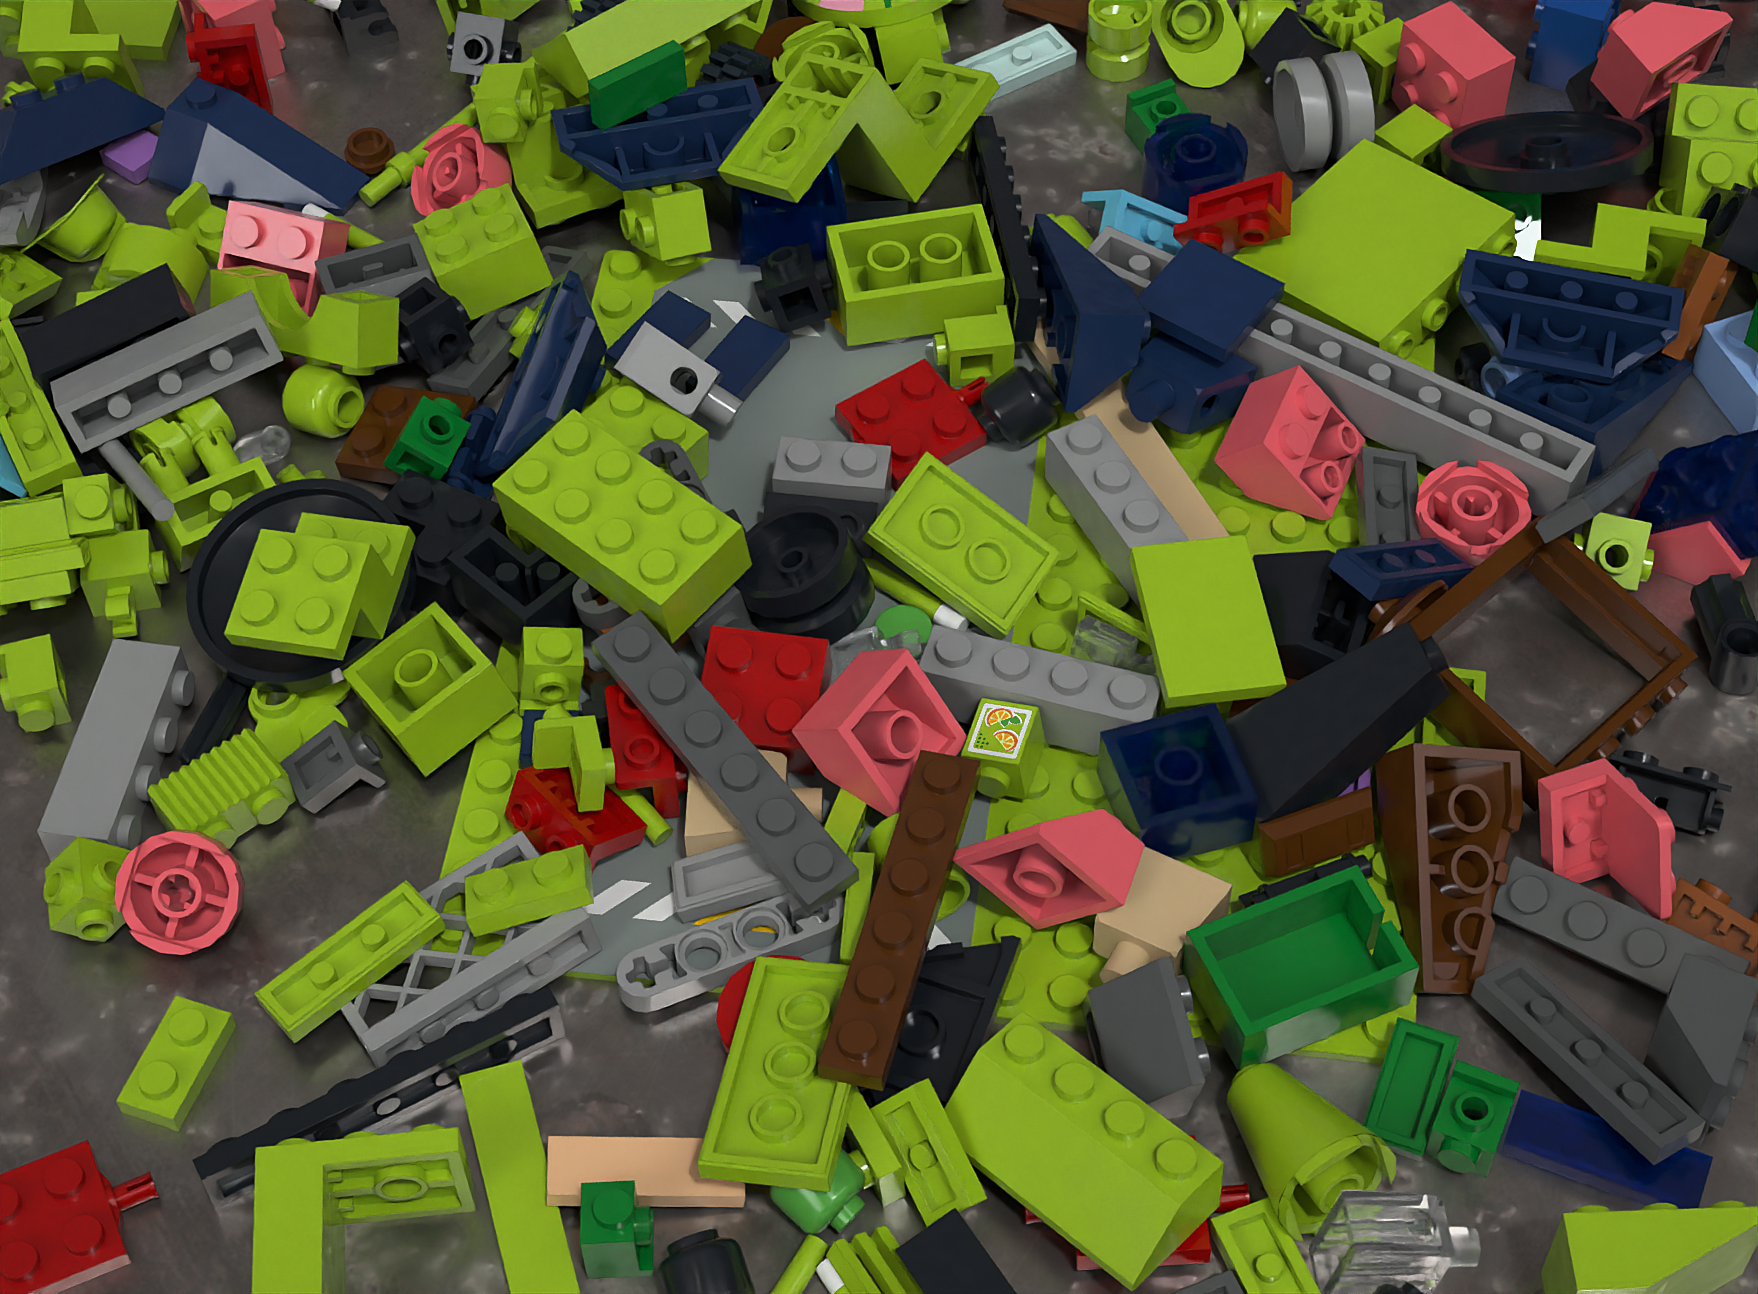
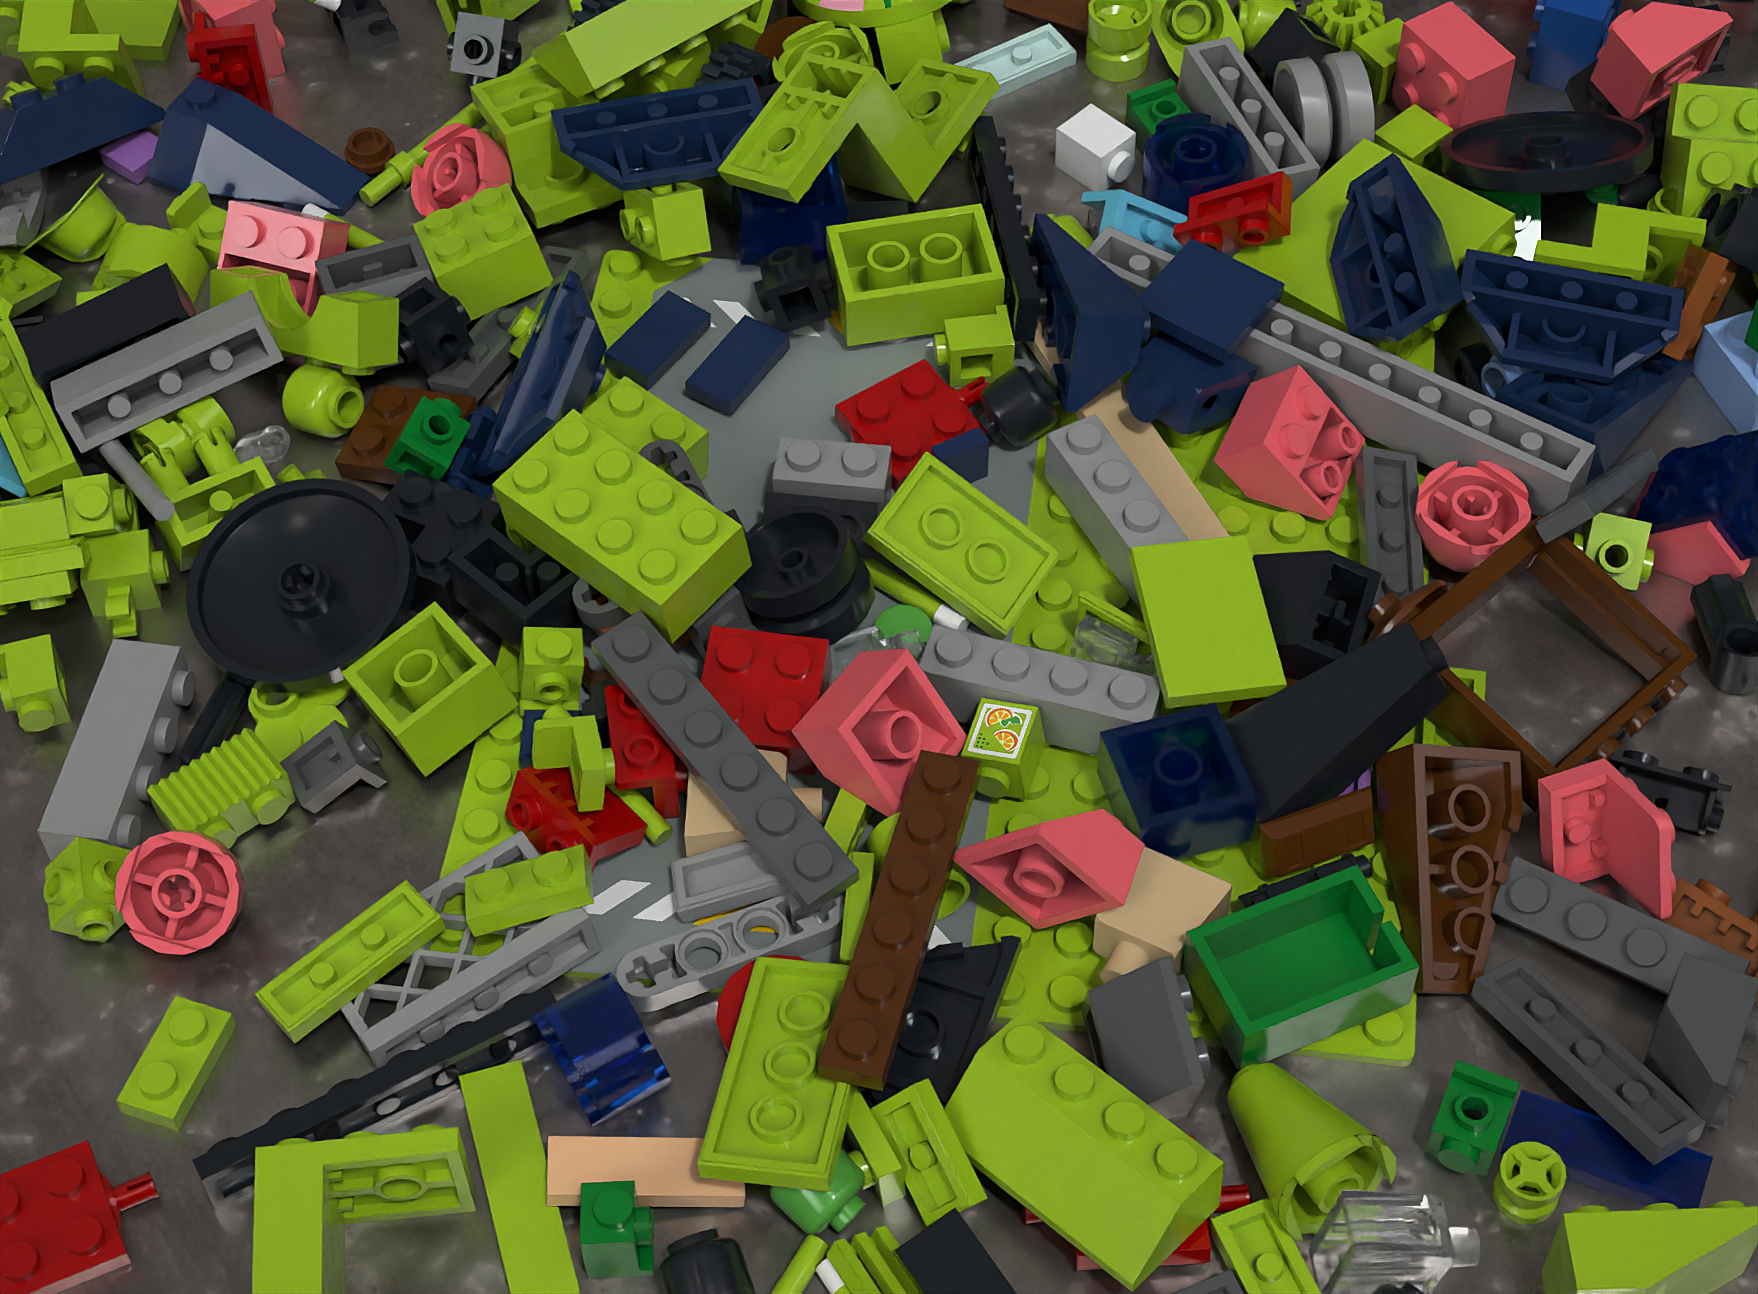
(320, 585): lime bracket -> none
(507, 101): lime brick -> none
(602, 1049): none -> clear blue brick
(637, 85): green tile -> none
(659, 361): light grey torso -> none
(965, 454): none -> dark blue tile
(1095, 149): none -> white brick
(1222, 84): none -> light grey brick
(1391, 257): none -> dark blue wedge
(1398, 567): dark blue tile -> none
(1410, 1087): green tile -> none
(1532, 1166): none -> lime wheel
(1626, 195): none -> black arm

